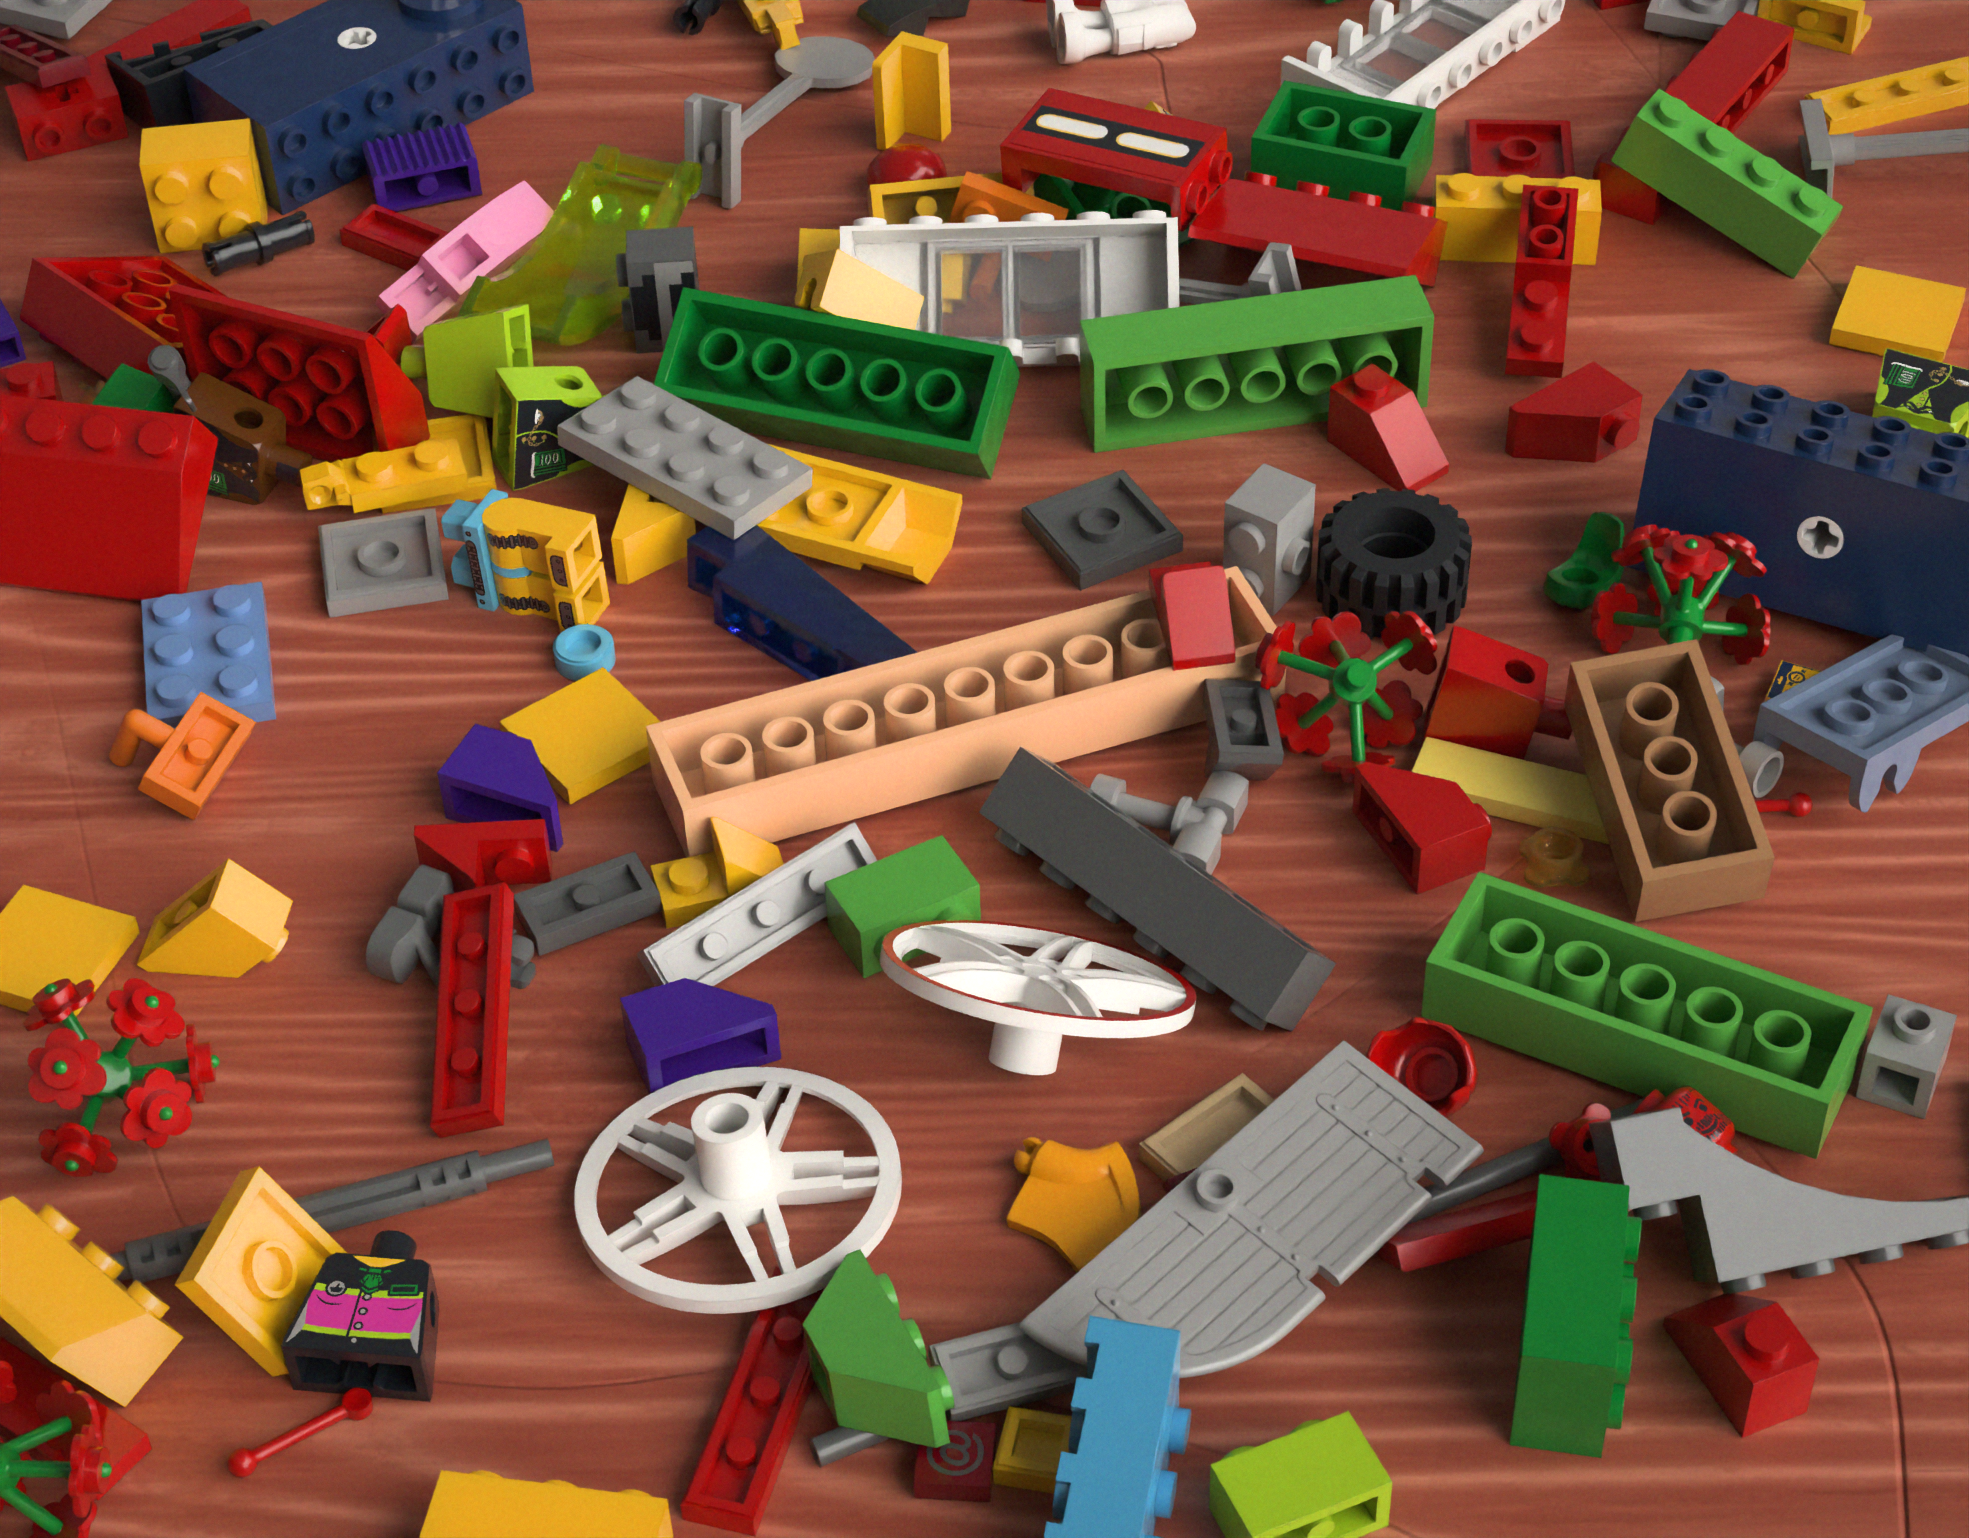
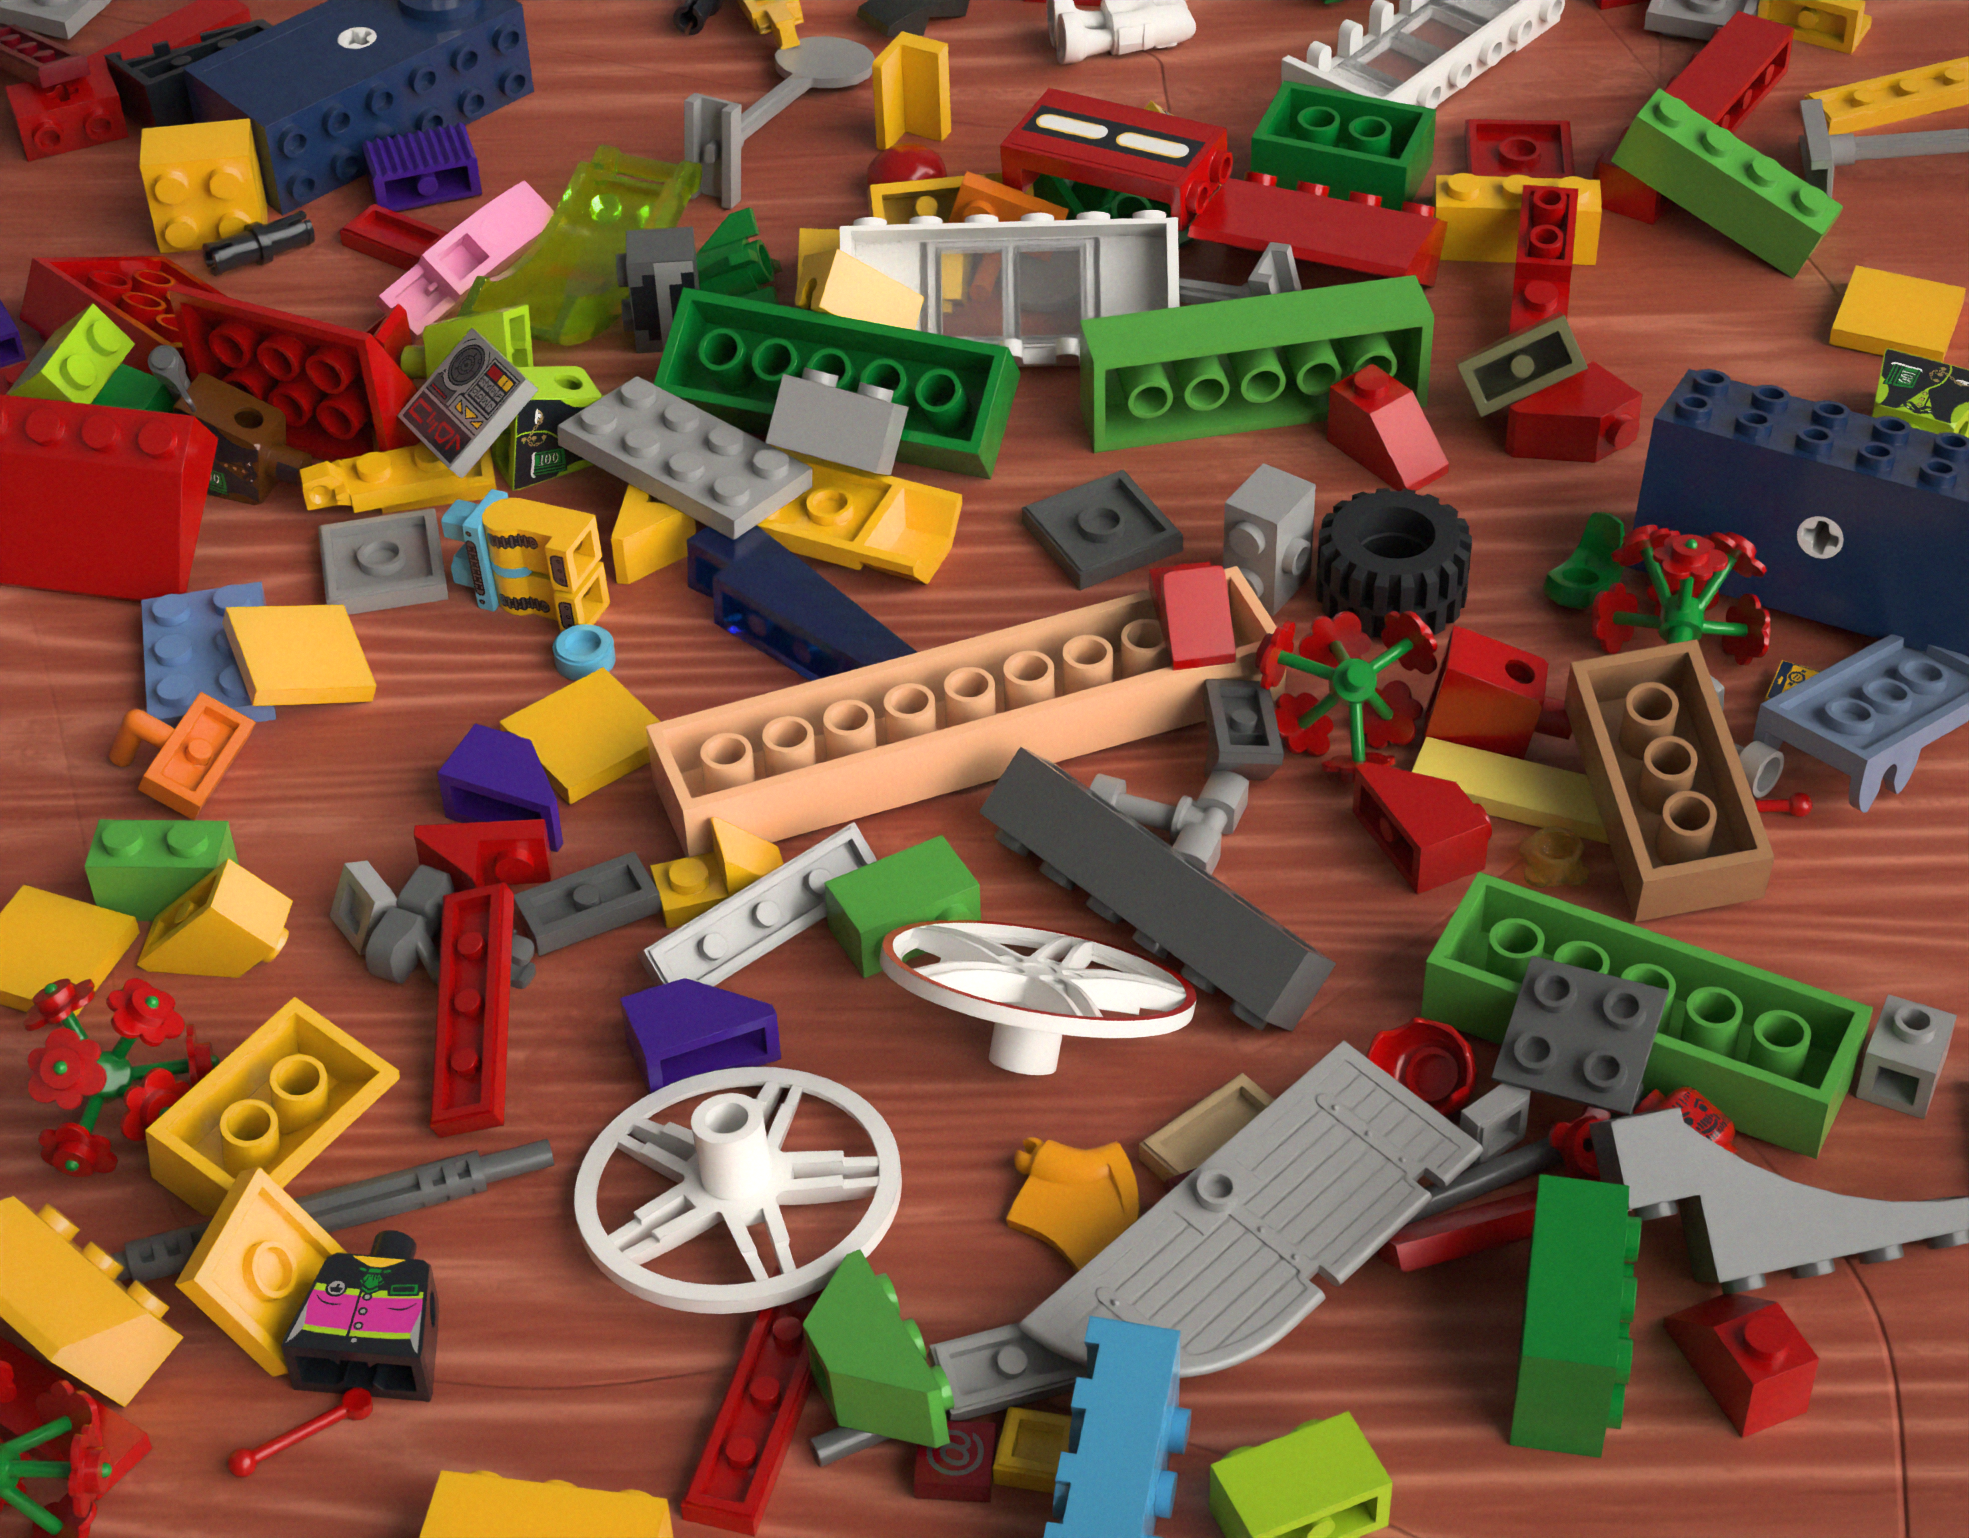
(75, 360): none -> lime brick
(151, 863): none -> bright green brick
(266, 1107): none -> yellow slope
(298, 655): none -> yellow tile
(360, 903): none -> light grey plate
(467, 403): none -> tile
(733, 264): none -> green brick
(837, 423): none -> light grey brick
(1497, 1120): none -> light grey tile
(1521, 364): none -> olive brick
(1581, 1036): none -> dark grey hinge

